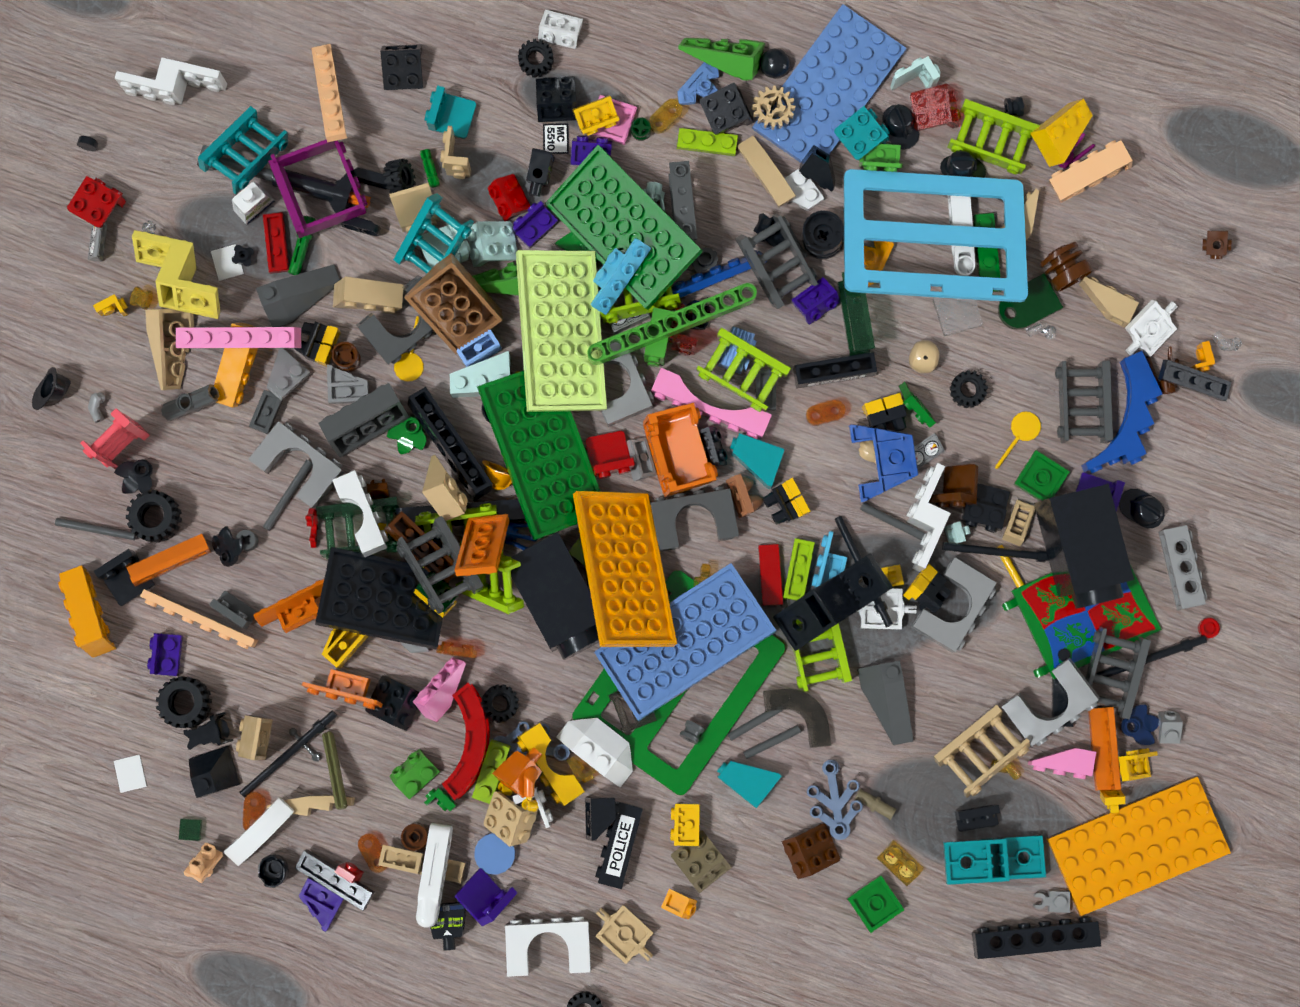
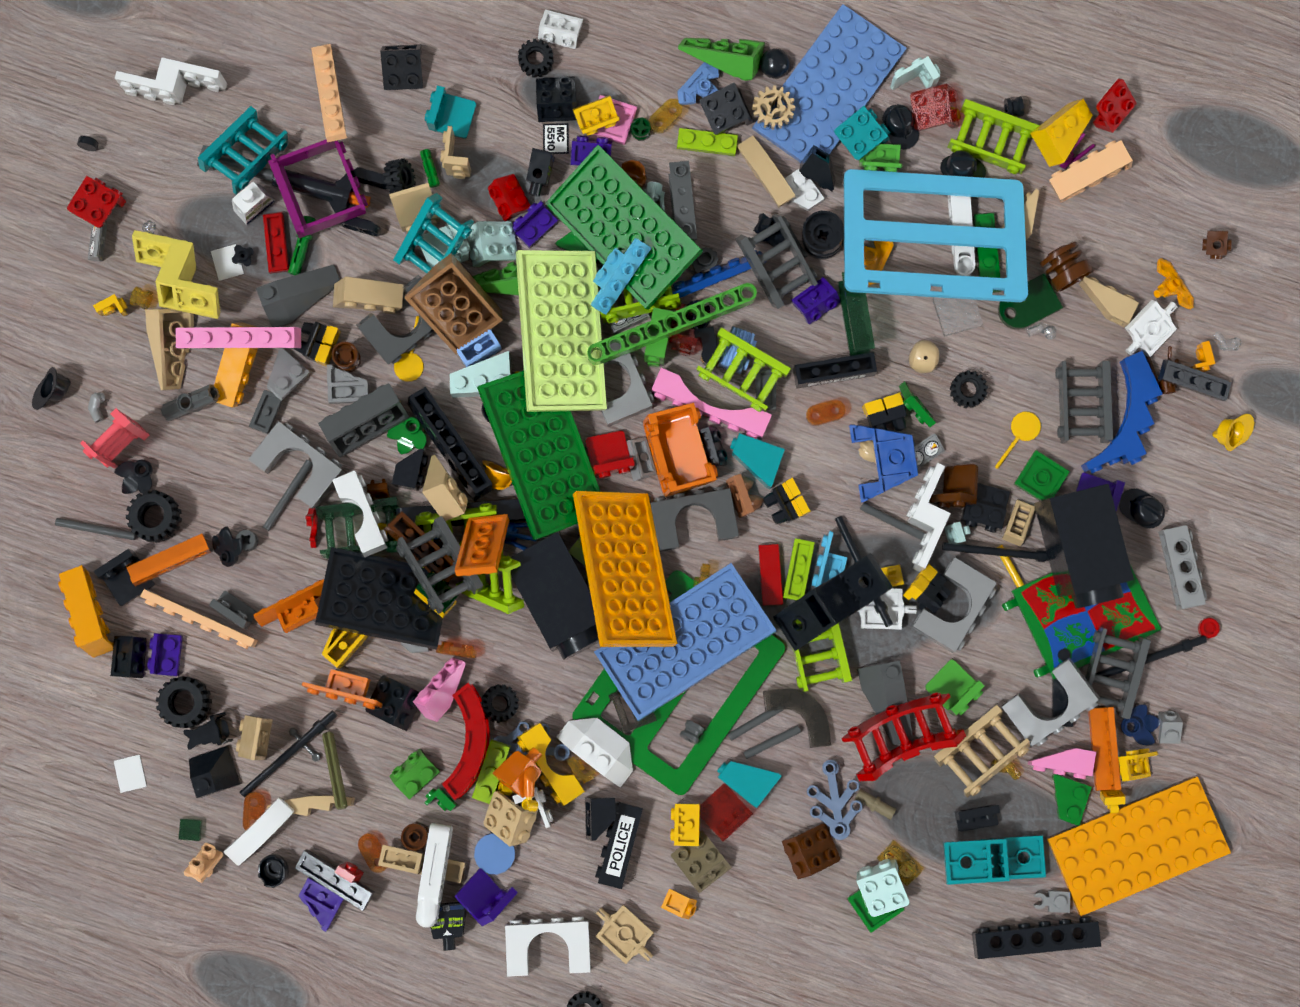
(128, 656): none -> black bracket
(409, 470): none -> black slope
(636, 171): none -> dark orange hair
(708, 342): none -> black leg
(724, 812): none -> clear red bracket
(882, 887): none -> light aqua bracket
(907, 749): none -> red fence
(958, 683): none -> bright green bracket
(1070, 799): none -> green wing
(1114, 106): none -> red bracket
(1173, 285): none -> light orange piece
(1234, 431): none -> yellow piece

